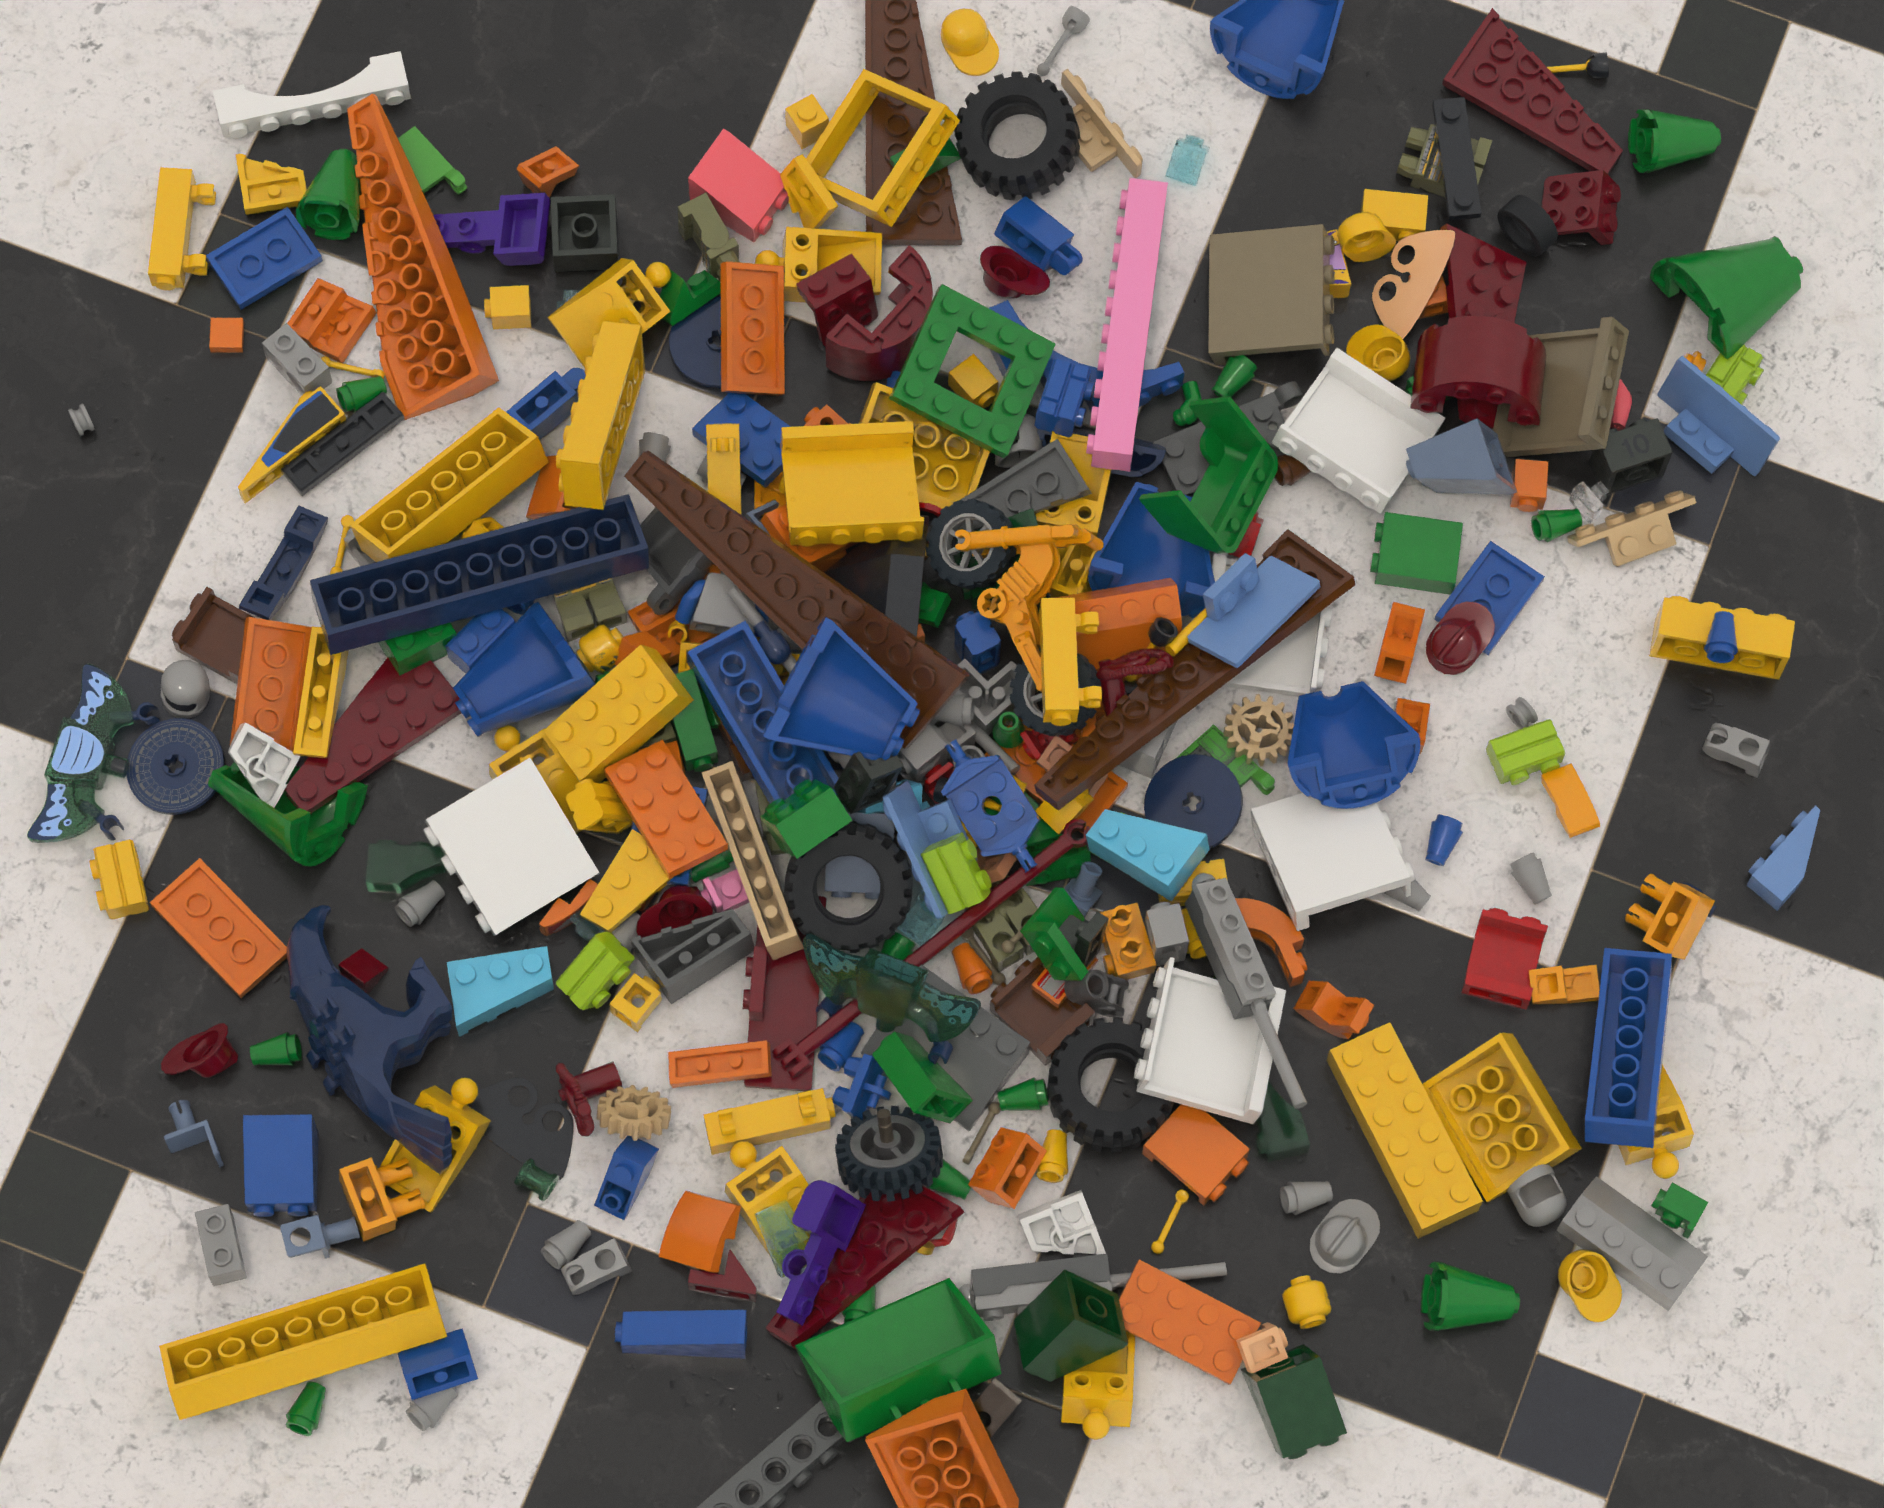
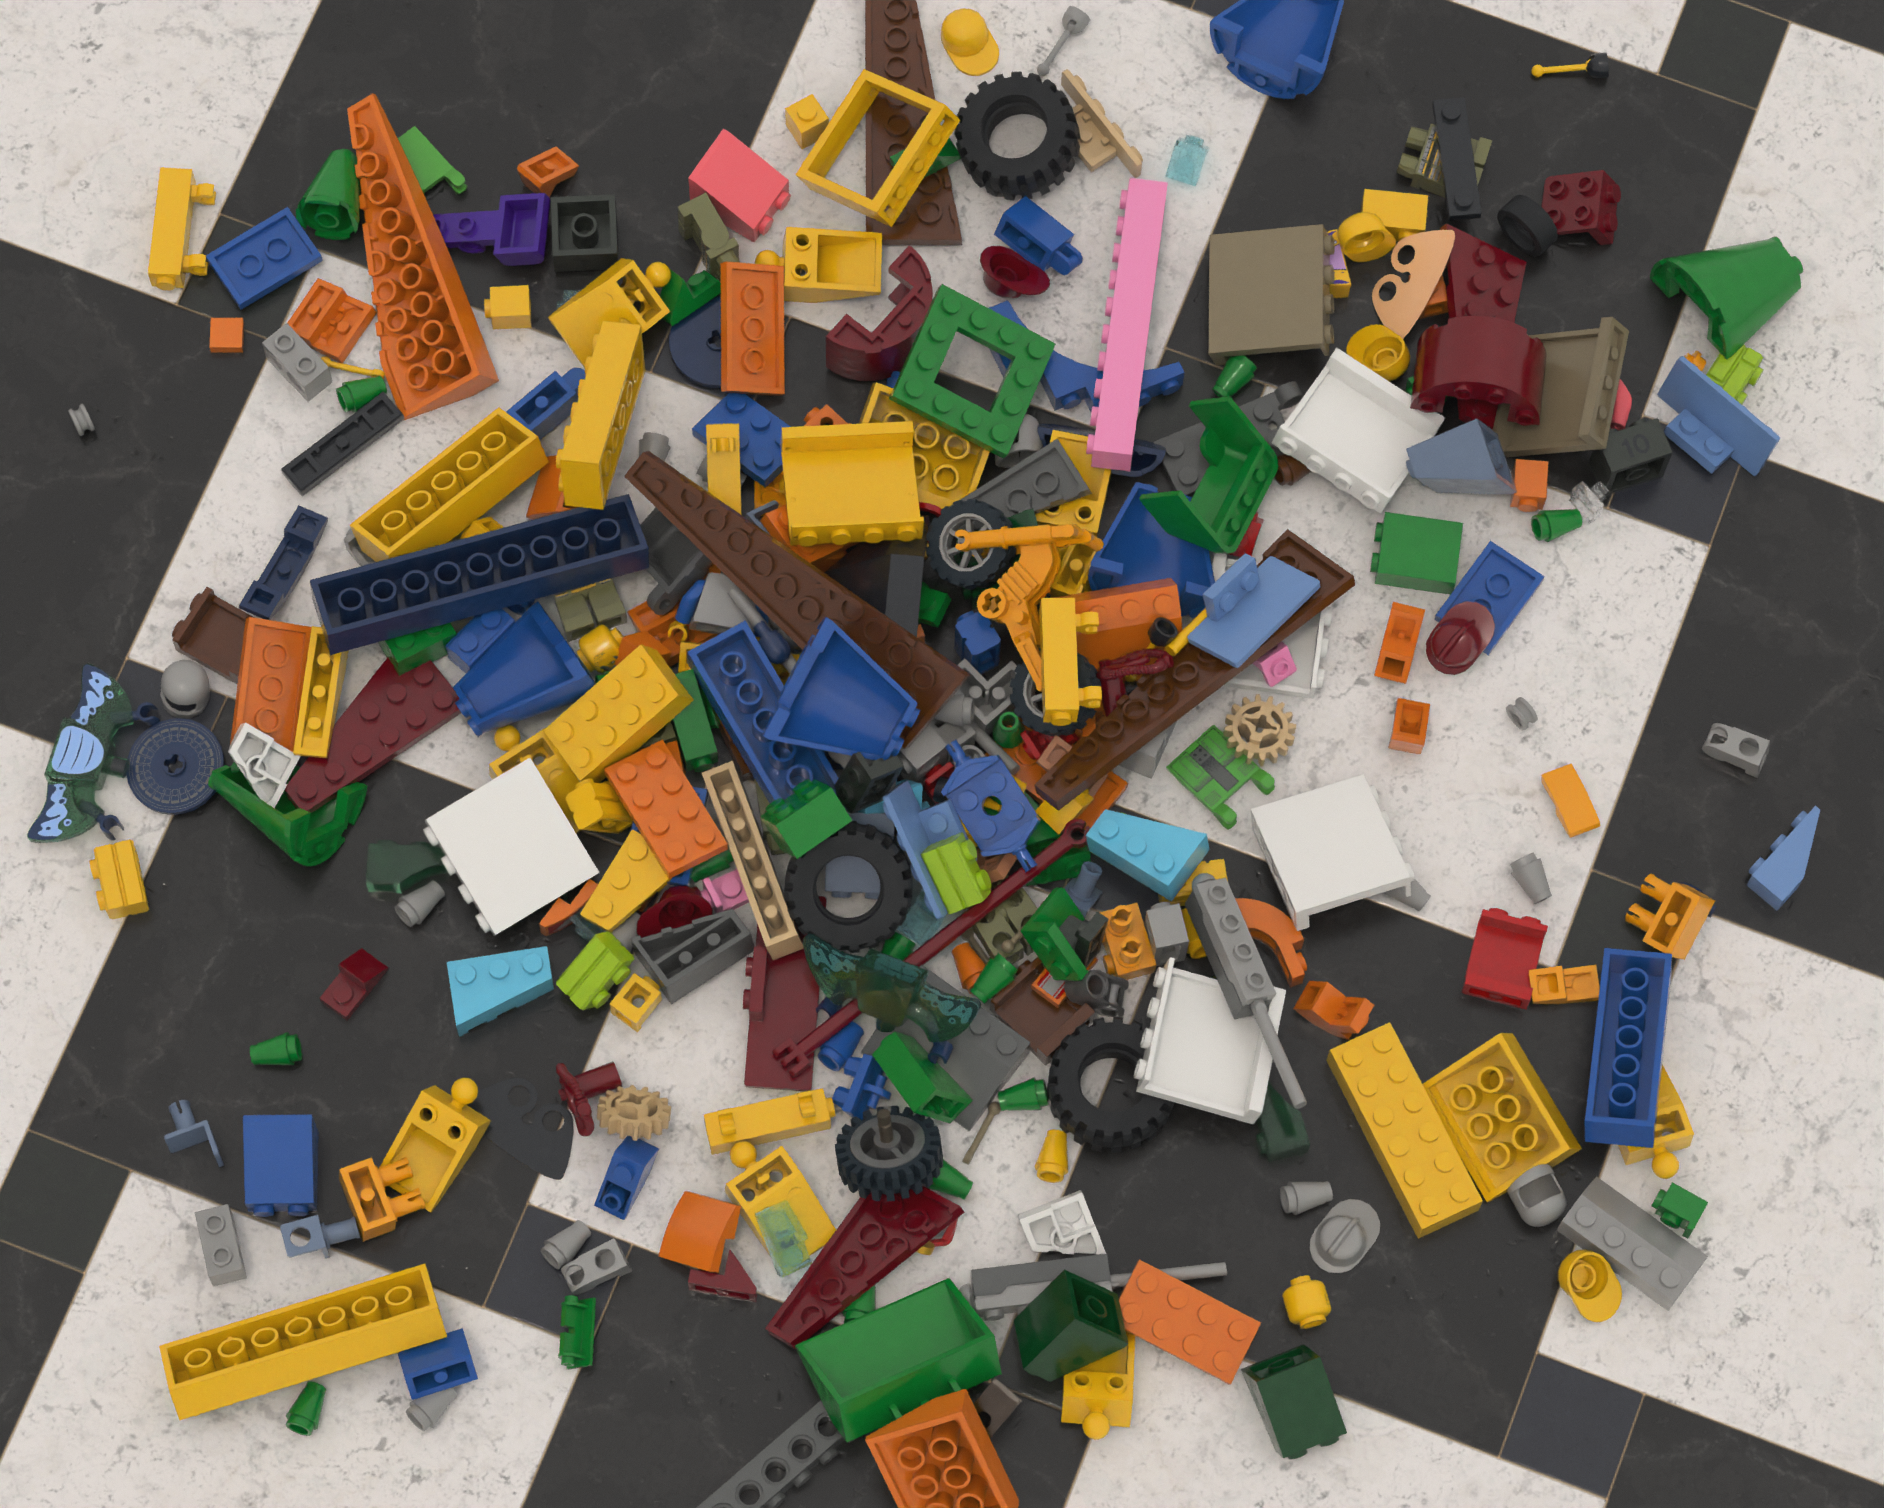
(202, 1053): dark red piece -> none
(220, 928): orange plate -> none
(249, 112): white arch -> none
(268, 185): yellow wing -> none
(305, 425): slope -> none
(345, 521): yellow hinge -> none
(369, 1041): dark blue animal -> none
(536, 1179): clear green bush -> none
(577, 1345): none -> green hinge
(684, 1333): blue slope -> none
(719, 1064): orange plate -> none
(807, 193): yellow wing -> none
(830, 1219): dark purple plate -> none
(839, 291): dark red bracket -> none
(973, 382): yellow brick -> none
(993, 978): none -> green cone
(1007, 1167): orange brick -> none
(1063, 398): blue brick -> none
(1181, 1198): yellow hinge -> none
(1185, 414): green arm -> none
(1197, 1152): orange panel -> none
(1207, 781): dark blue piece -> none
(1263, 1347): light nougat bracket -> none
(1276, 664): none -> bright pink bracket
(1350, 747): blue cone -> none
(1442, 839): blue cone -> none
(1464, 1298): green cone -> none
(1519, 89): dark red wing -> none
(1525, 752): lime brick -> none
(1637, 532): tan bracket -> none
(1669, 139): green cone -> none
(1684, 627): yellow brick -> none
(1722, 641): blue cone -> none

